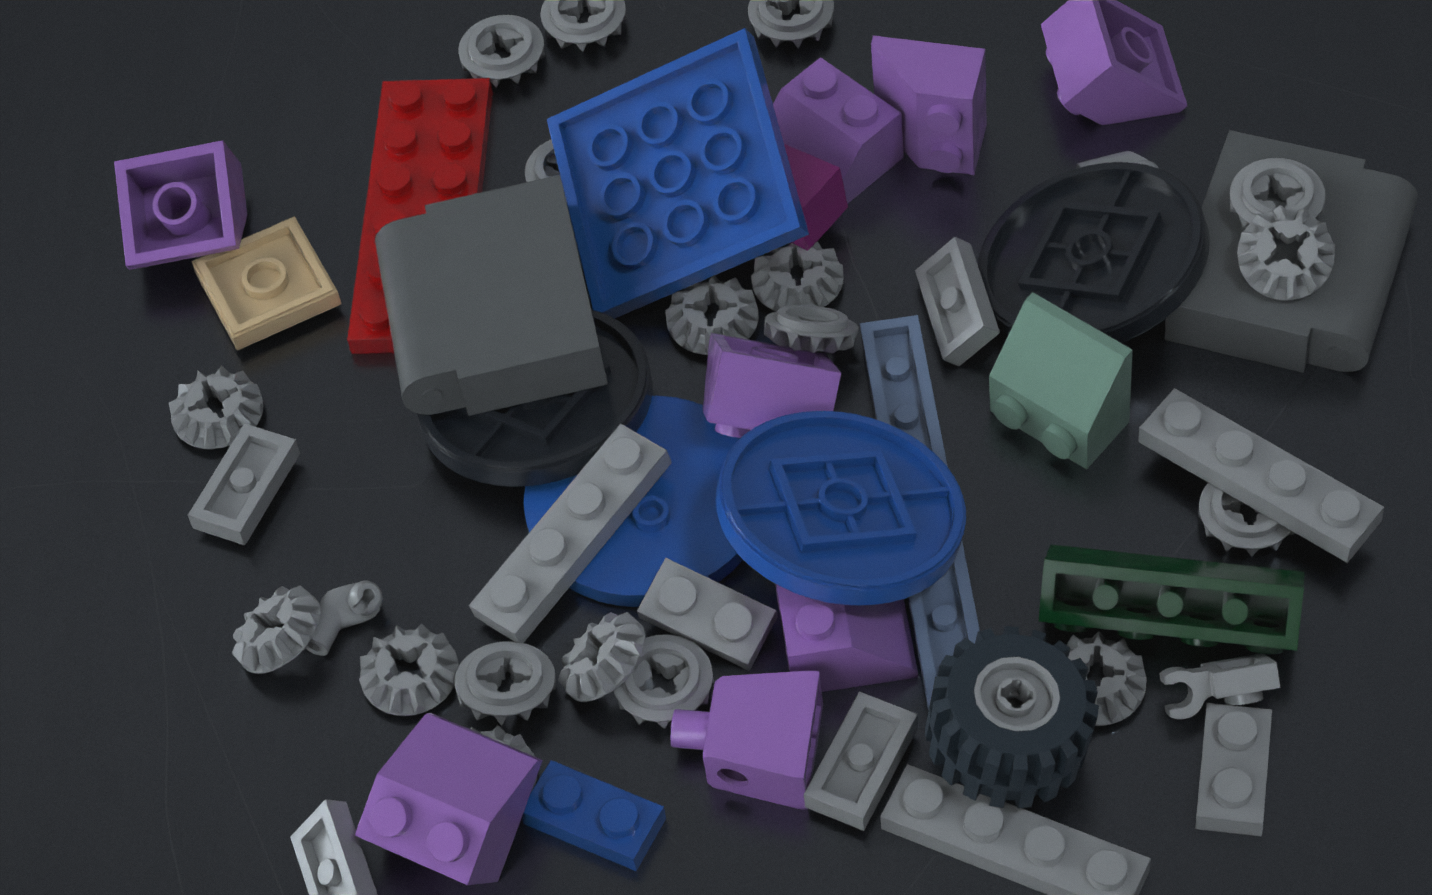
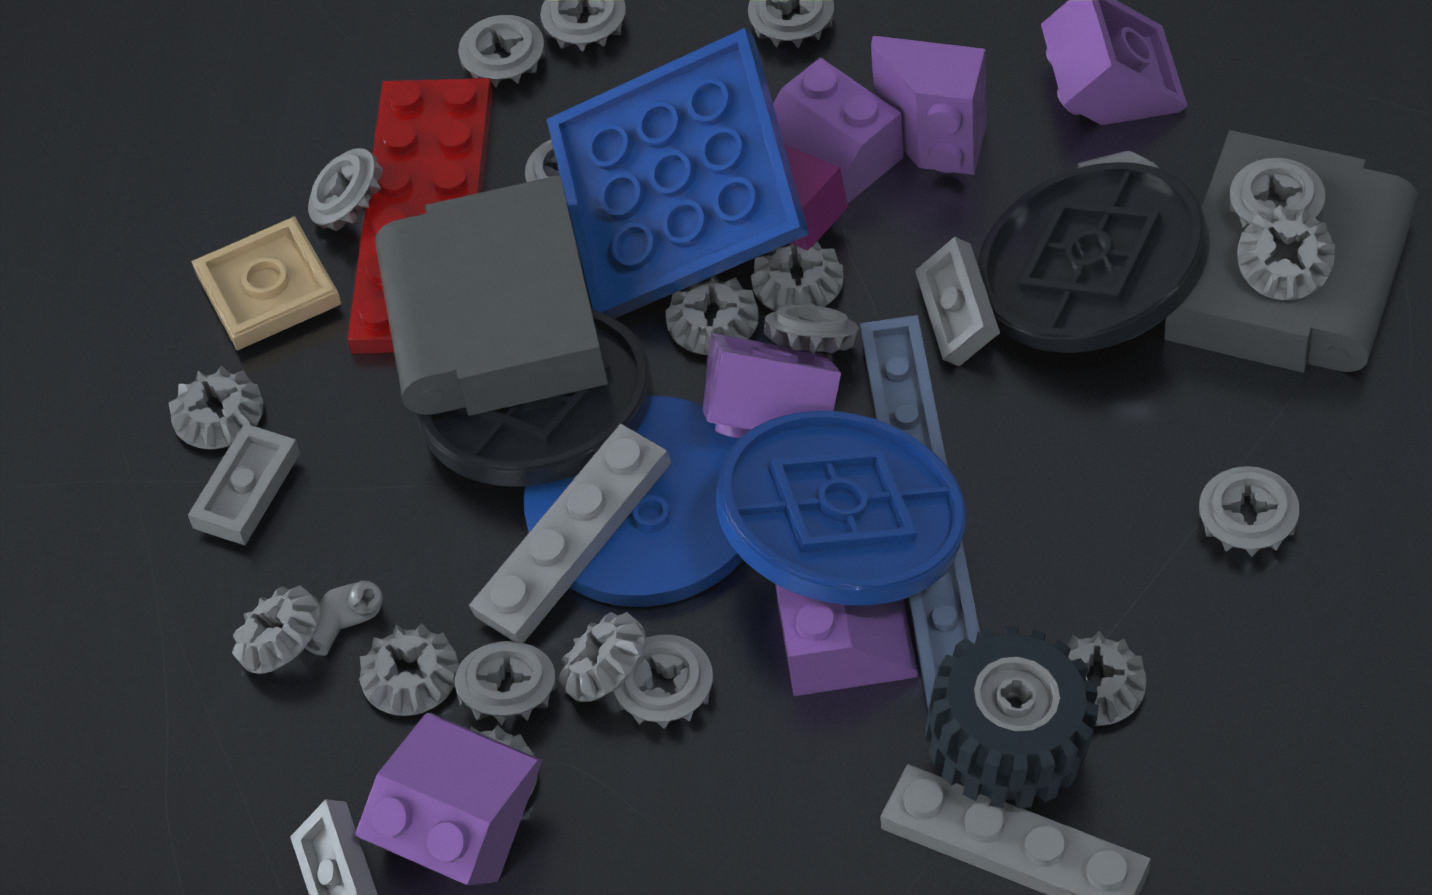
(180, 204): medium lavender slope -> none
(344, 188): none -> light grey gear
(593, 815): blue plate -> none
(707, 614): light grey plate -> none
(757, 734): medium lavender torso -> none
(861, 761): light grey plate -> none
(1062, 382): sand green slope -> none
(1172, 598): dark green brick -> none
(1234, 679): light grey plate -> none
(1234, 769): light grey plate -> none
(1261, 475): light grey plate -> none

